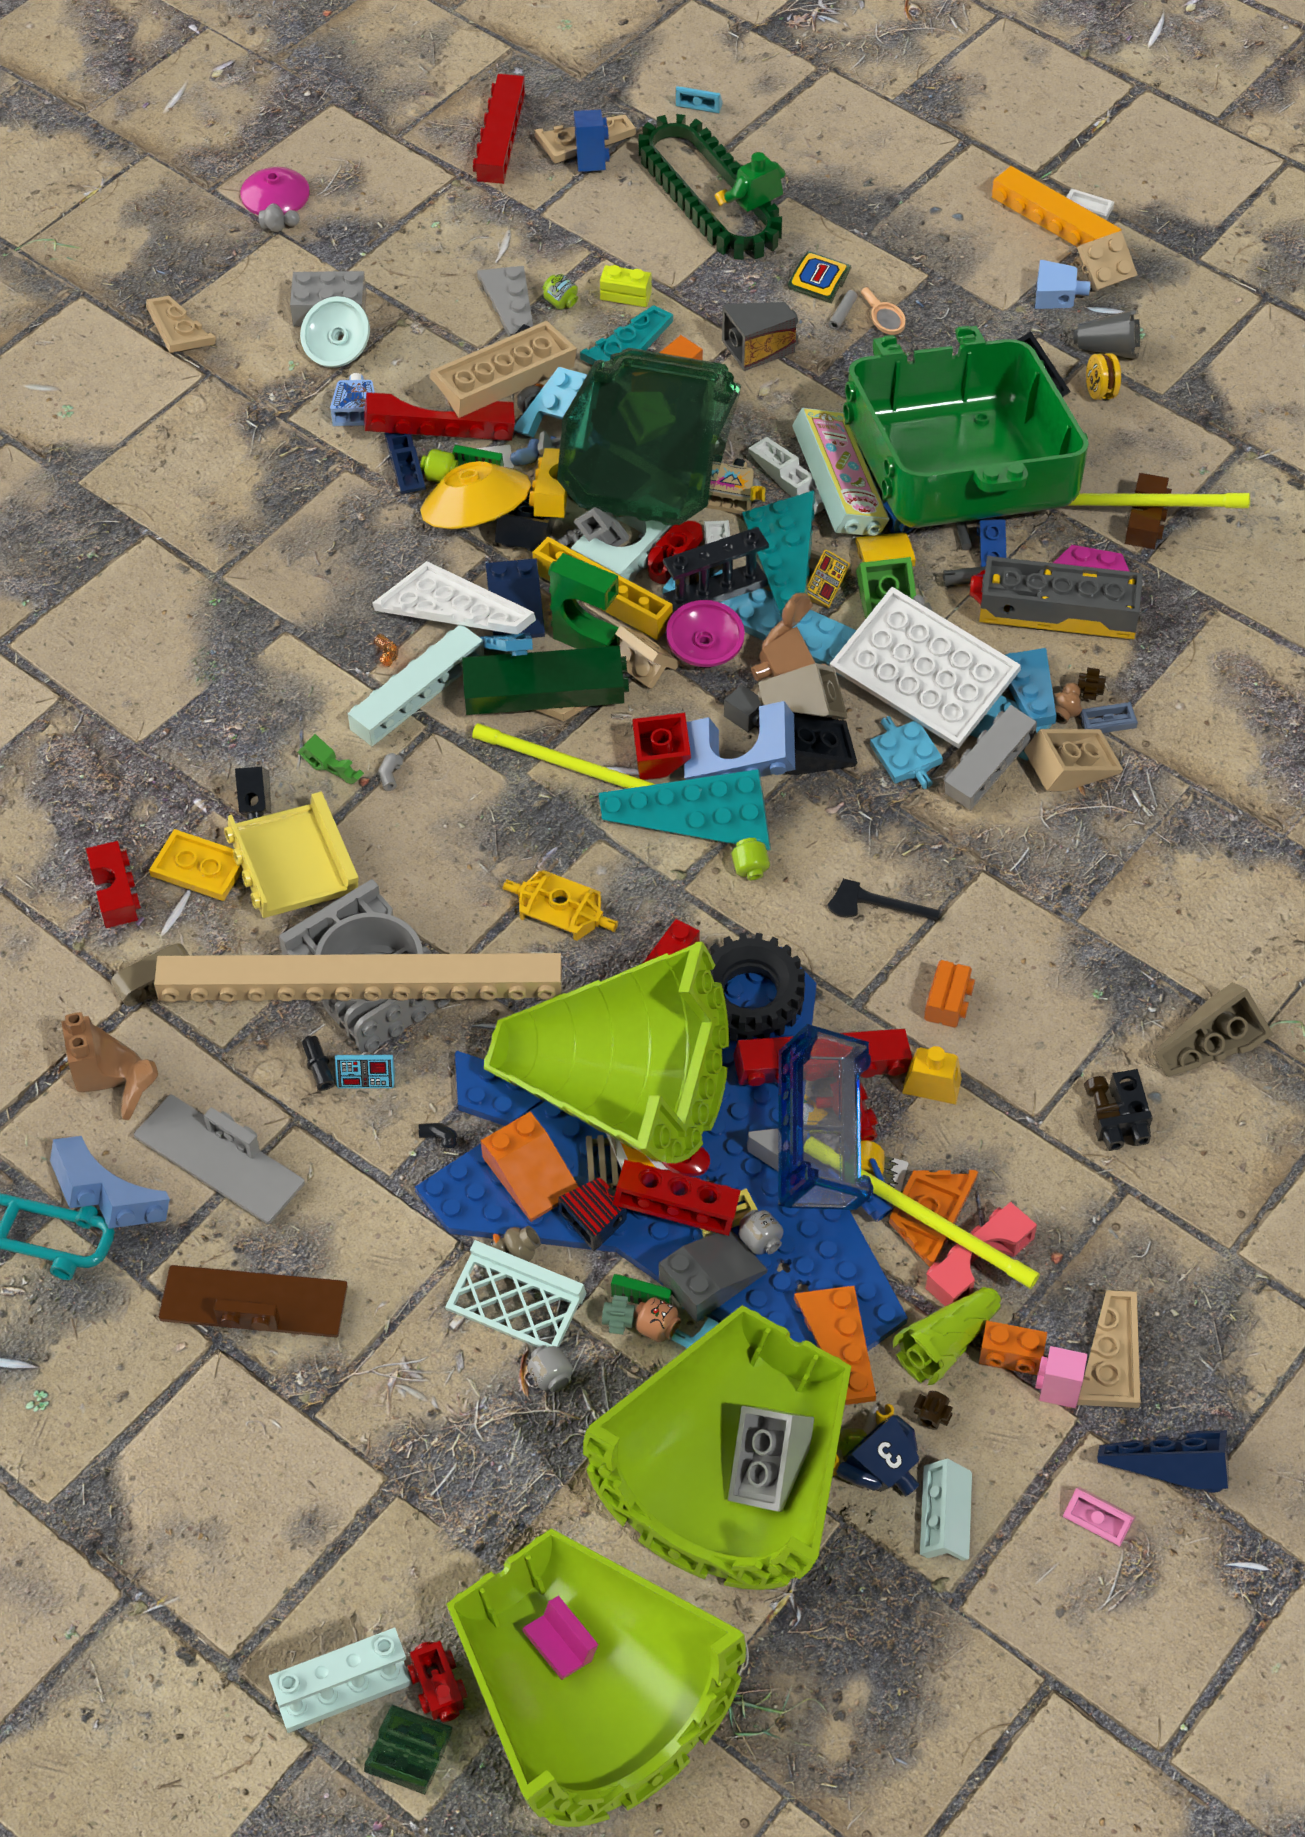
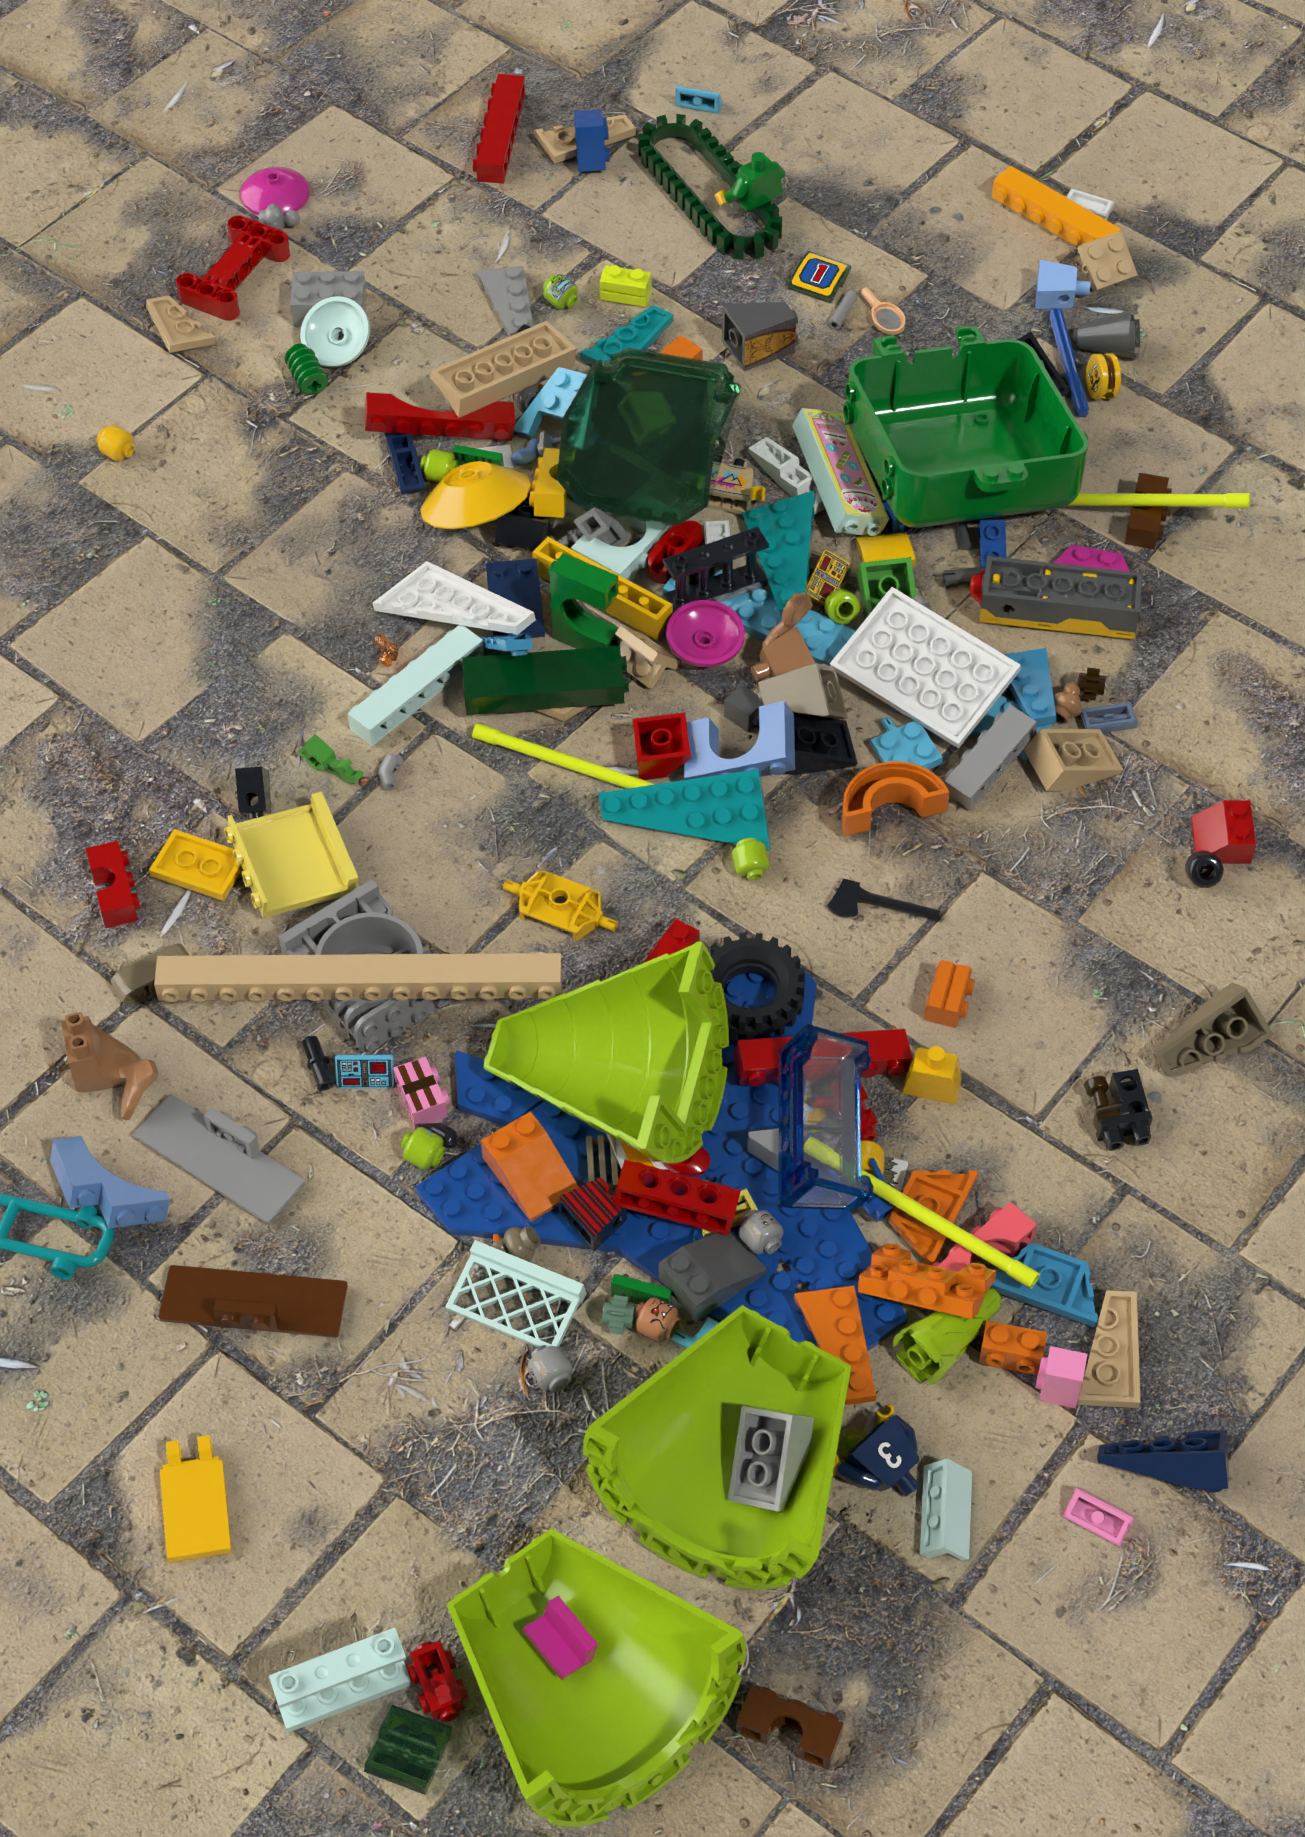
(115, 442): none -> yellow head
(194, 1504): none -> yellow tile
(216, 290): none -> red beam
(305, 369): none -> green piece
(349, 401): light blue torso -> none
(421, 1091): none -> bright pink brick
(423, 1148): none -> lime head
(766, 1712): none -> reddish brown arch
(849, 610): none -> lime head
(891, 784): none -> orange brick
(923, 1285): none -> orange bracket
(933, 1410): dark brown gear -> none
(1061, 1287): none -> dark azure wing
(1069, 362): none -> blue axle
(1204, 860): none -> black head
(1226, 831): none -> red slope

